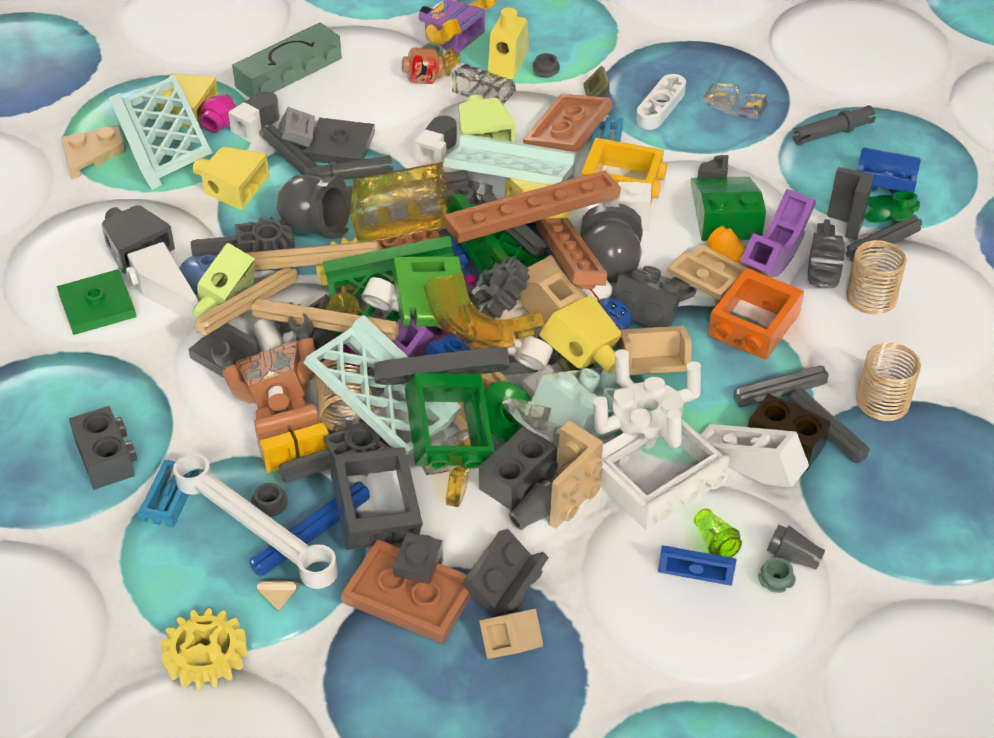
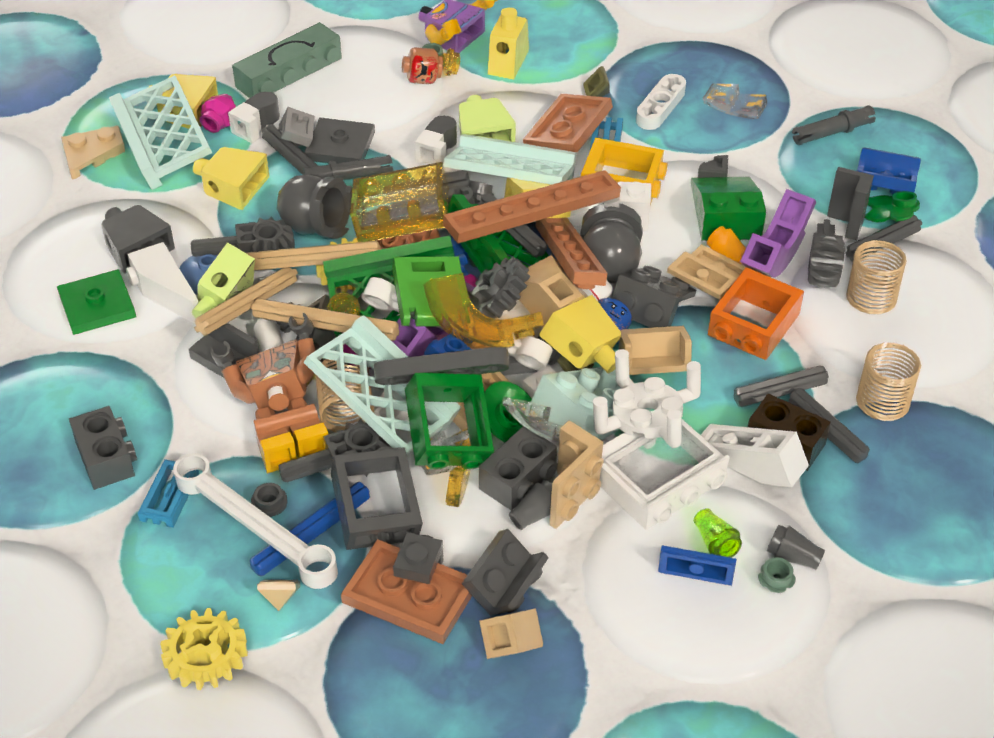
(471, 80): clear brick -> none
(546, 65): dark grey plate -> none

